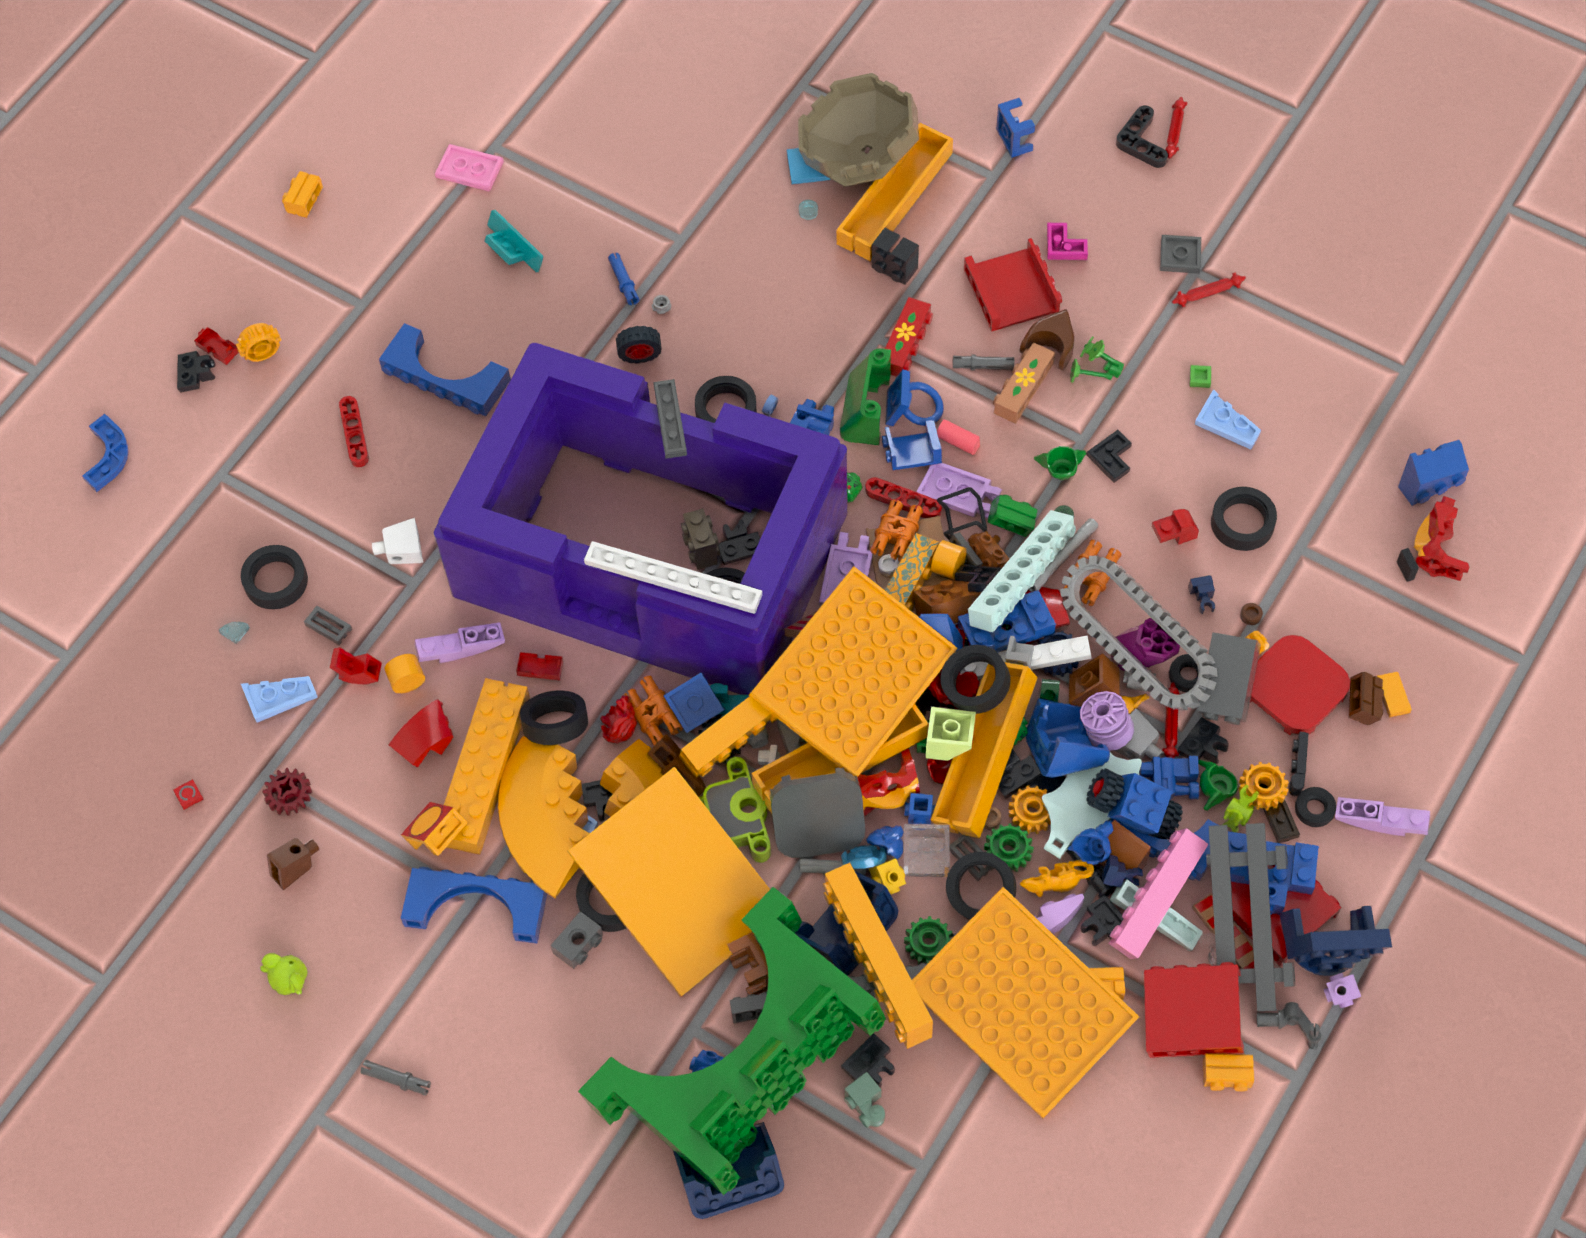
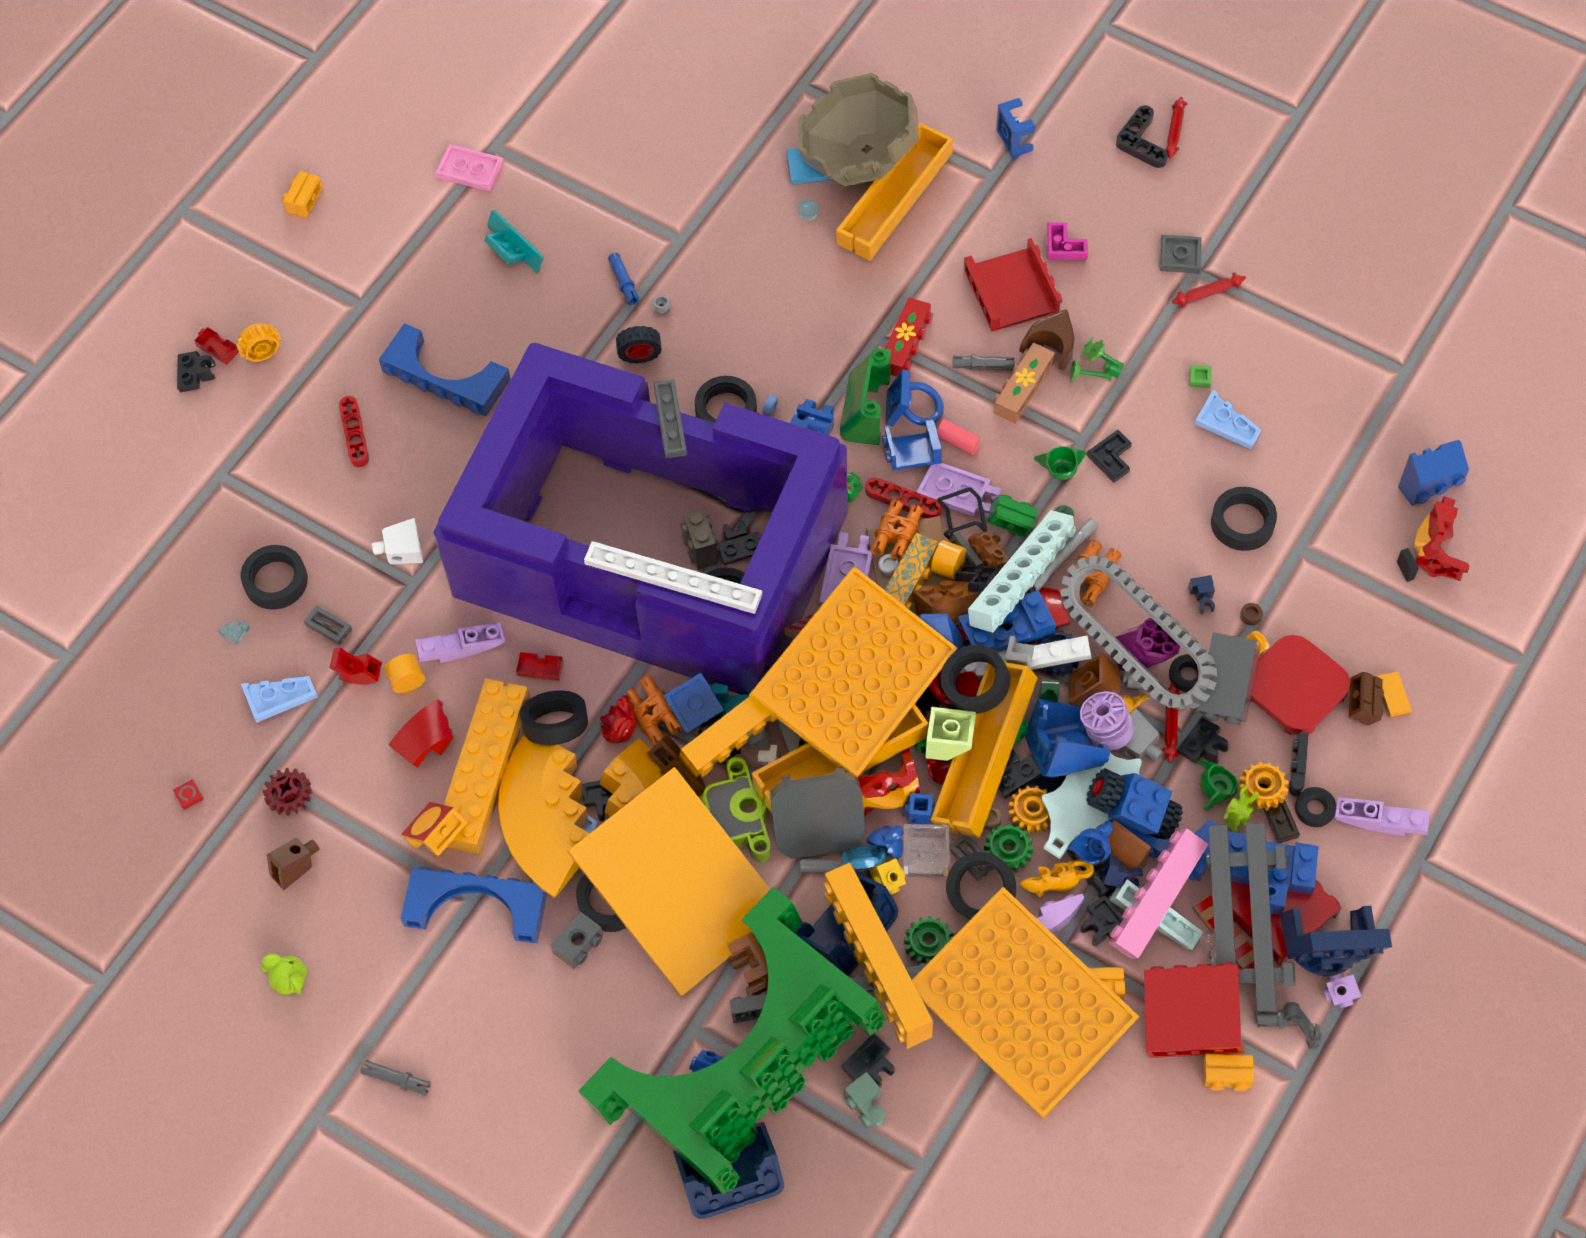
(115, 454): blue plate -> none
(899, 263): black piece -> none
(1170, 771): blue hips -> none
(1178, 526): red brick -> none

